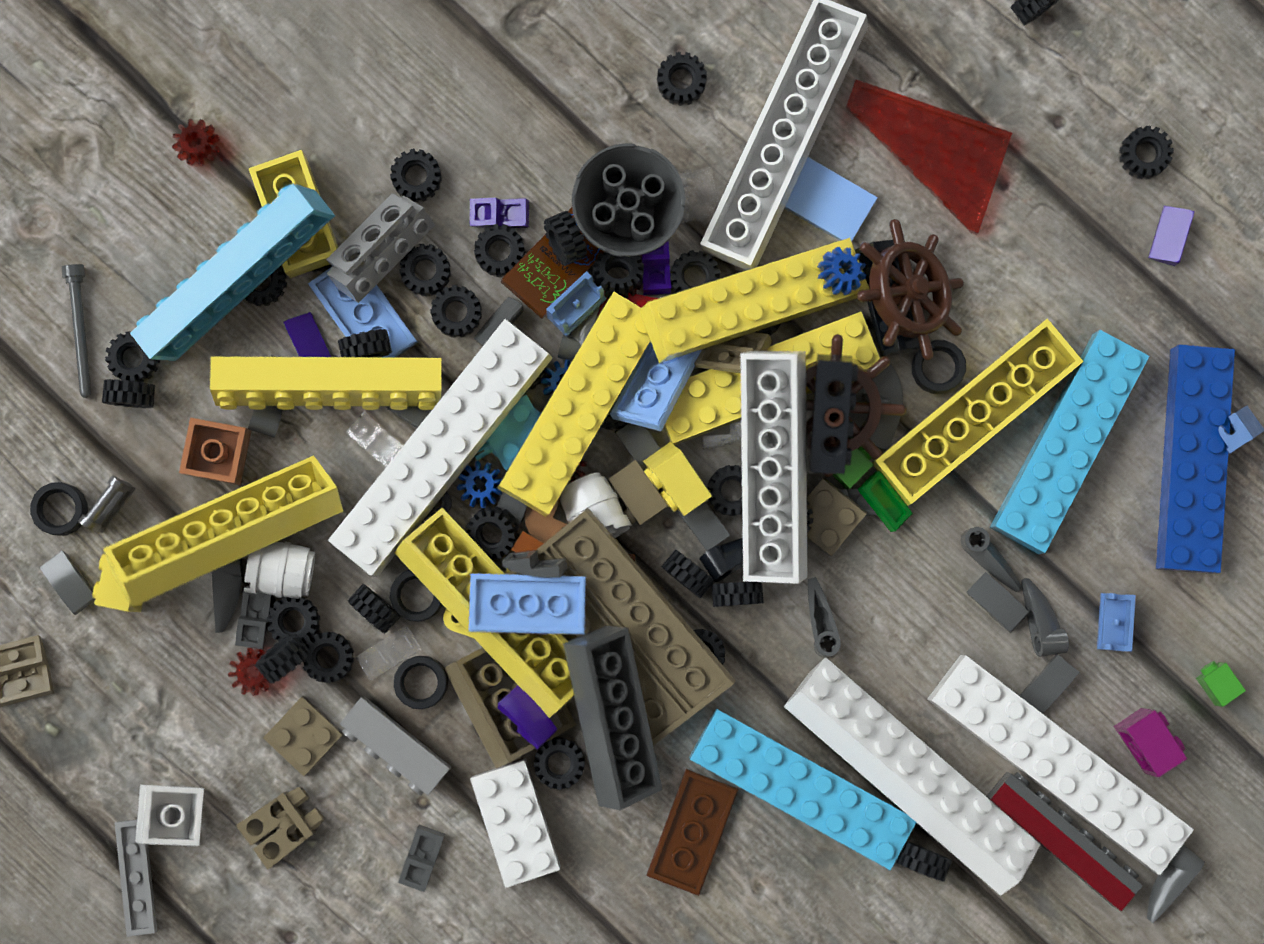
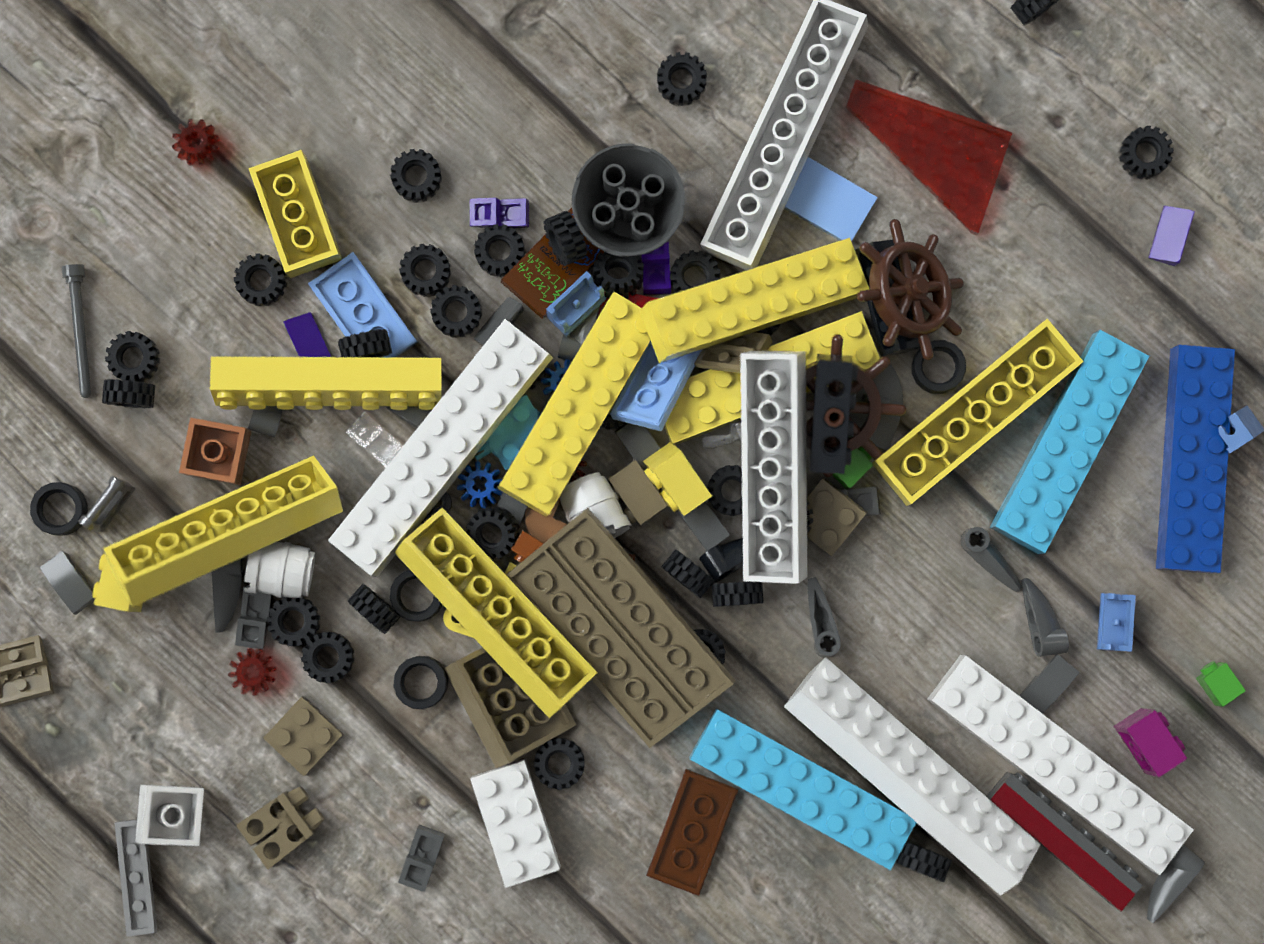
(232, 273): medium azure brick -> none
(282, 658): black tyre -> none
(378, 246): light grey brick -> none
(388, 653): clear slope -> none
(395, 745): light grey brick -> none
(527, 604): light blue tile -> none
(528, 716): dark purple slope -> none
(529, 564): dark grey slope -> none
(613, 717): dark grey brick -> none
(852, 269): blue gear -> none
(885, 501): green tile -> none
(998, 602): dark grey slope -> none

